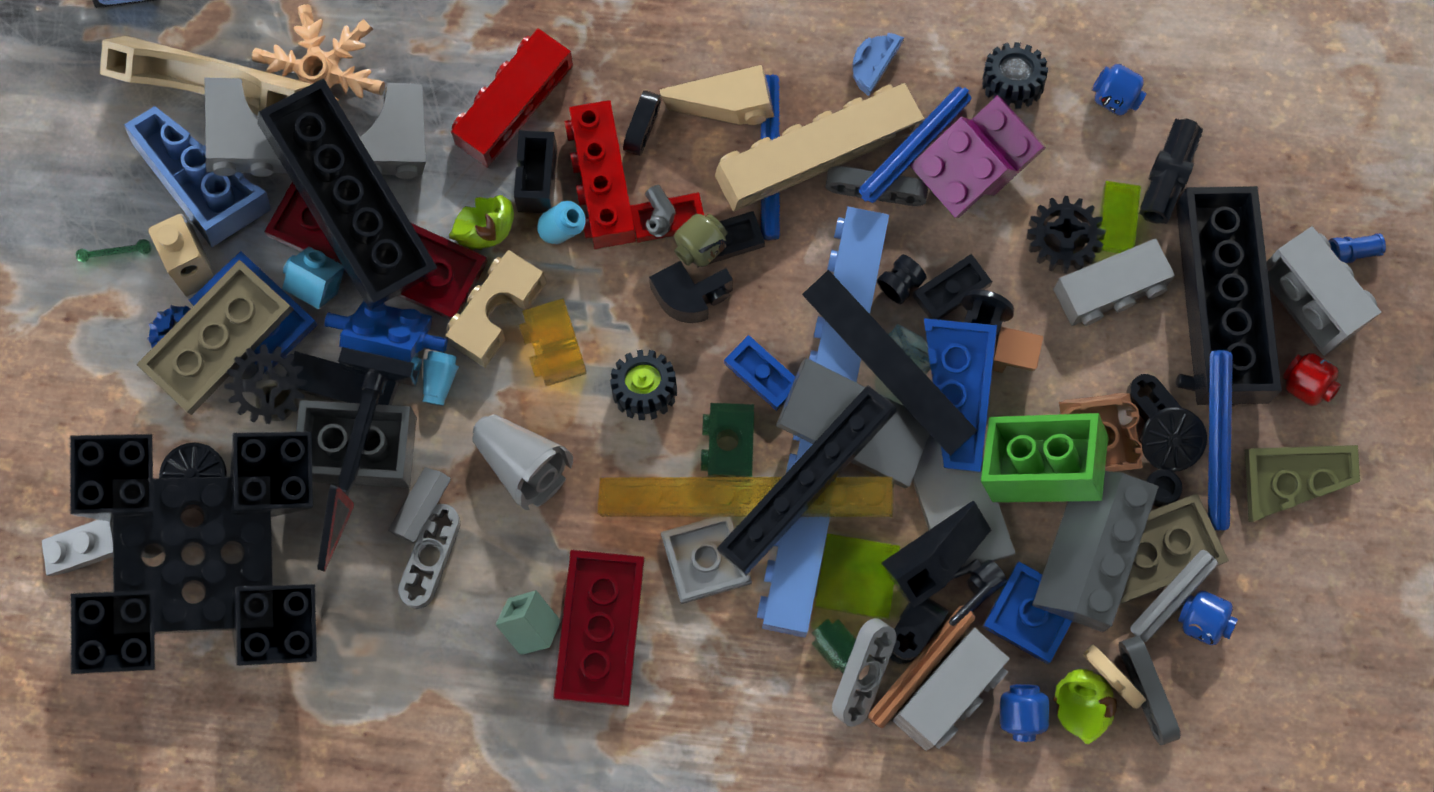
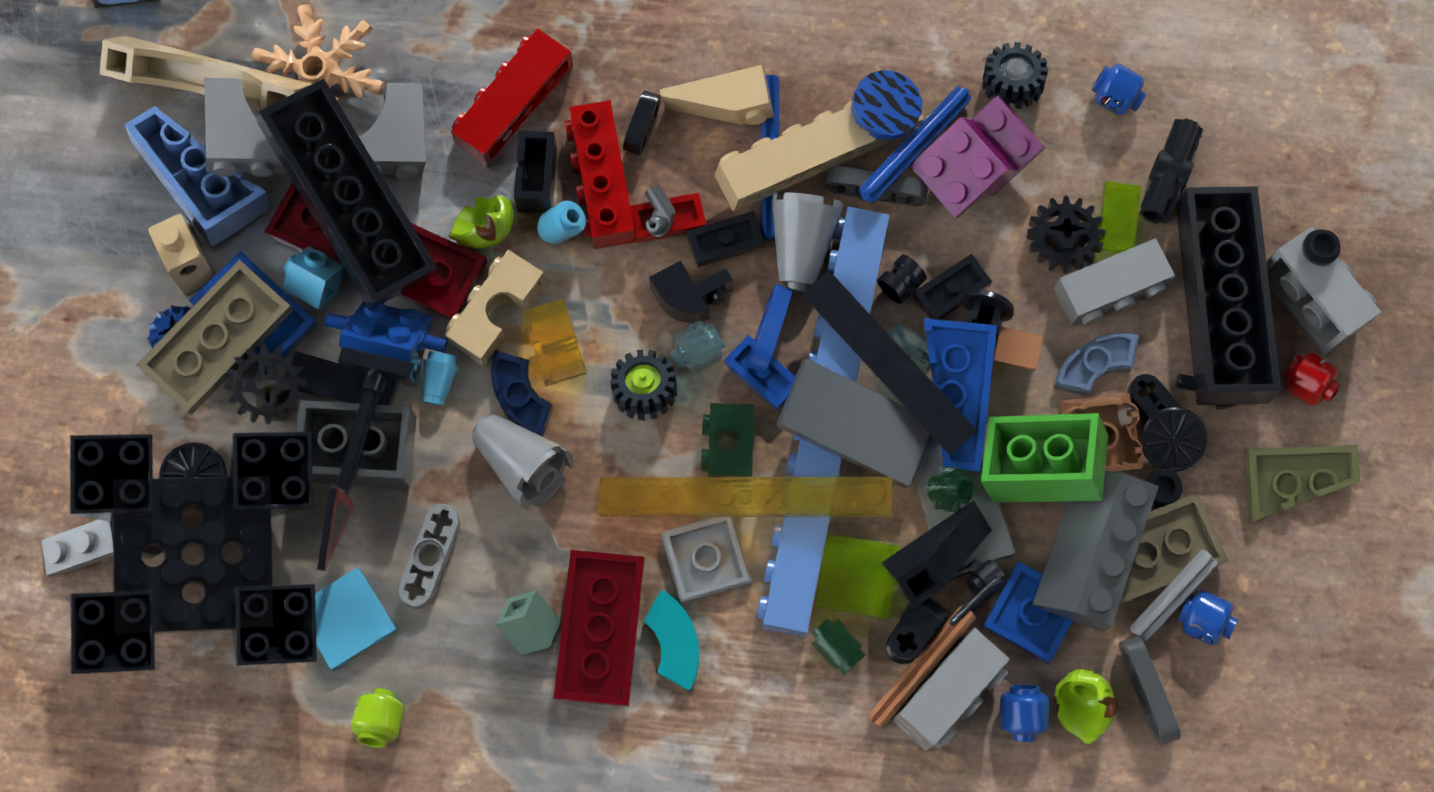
(142, 246): clear green hinge -> none
(349, 619): none -> medium azure tile
(377, 718): none -> lime head
(419, 504): light grey tile -> none
(516, 395): none -> dark blue tile
(677, 640): none -> teal tile
(697, 346): none -> clear light blue head
(700, 240): olive head -> none
(769, 328): none -> blue beam
(802, 236): none -> light grey cone
(806, 480): black tile -> none
(854, 705): light grey beam -> none
(873, 59): medium blue plate -> none
(886, 104): none -> blue tile
(950, 489): none -> clear green gear
(1096, 359): none -> sand blue tile
(1114, 677): tan tile -> none
(1220, 439): blue axle -> none
(1321, 247): none -> black plate
(1349, 248): blue pin -> none

